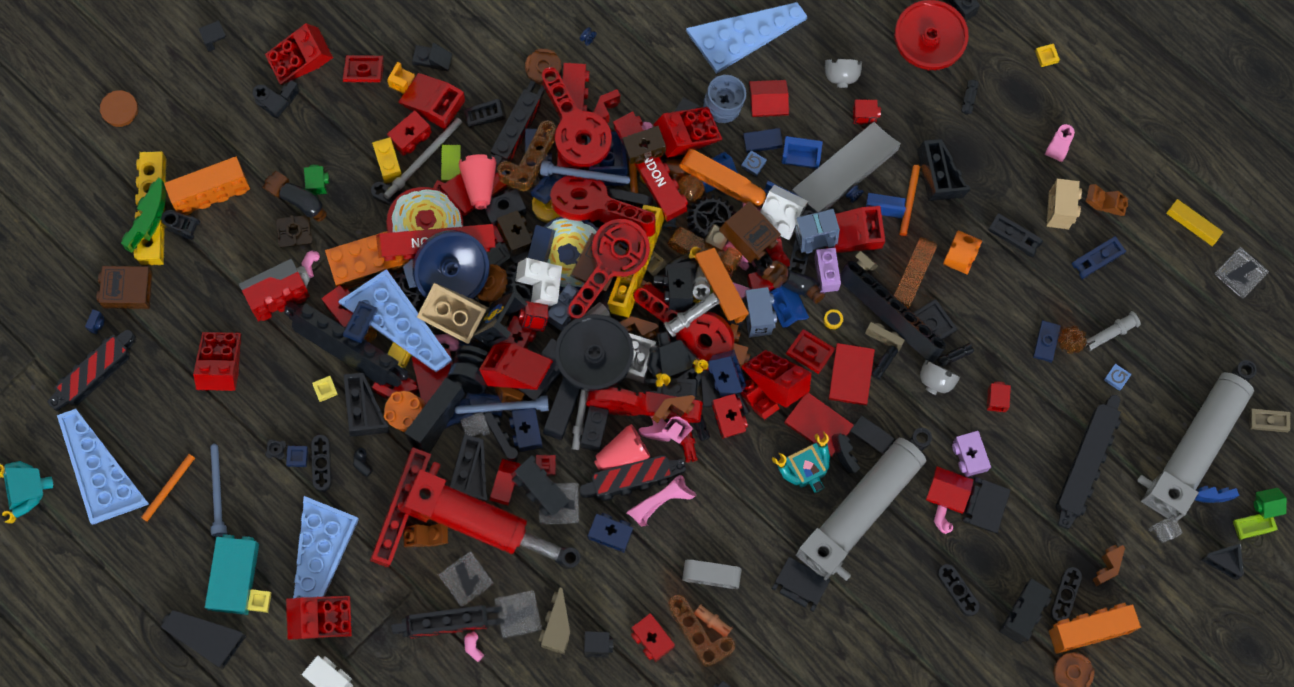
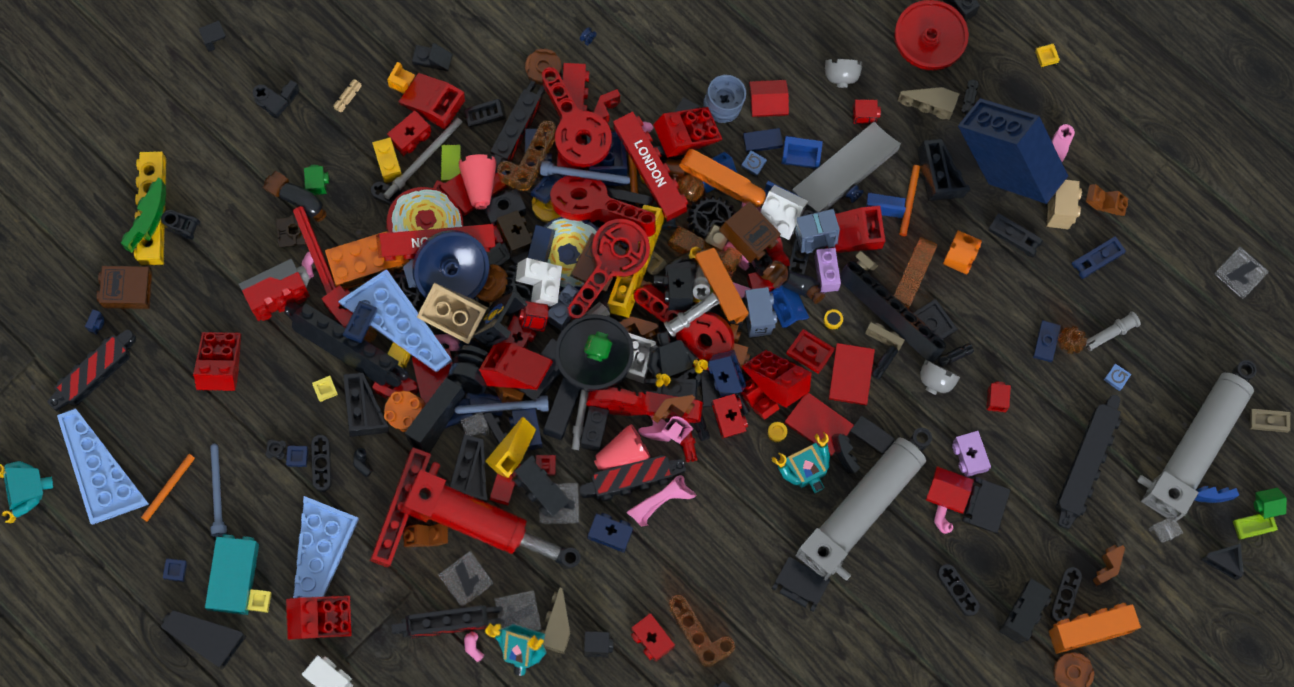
(119, 108): dark orange tile -> none
(175, 570): none -> dark blue plate
(207, 186): orange brick -> none
(299, 54): red slope -> none
(314, 249): none -> red axle
(347, 95): none -> tan axle
(363, 68): red slope -> none
(511, 449): none -> yellow slope
(519, 645): none -> teal torso
(598, 346): none -> green head
(651, 138): dark brown brick -> none
(711, 574): light grey beam -> none
(712, 621): nougat pin -> none
(736, 37): light blue wing -> none
(777, 431): none -> yellow tile
(933, 100): none -> dark tan slope
(1013, 150): none -> dark blue container
(1194, 222): yellow slope -> none

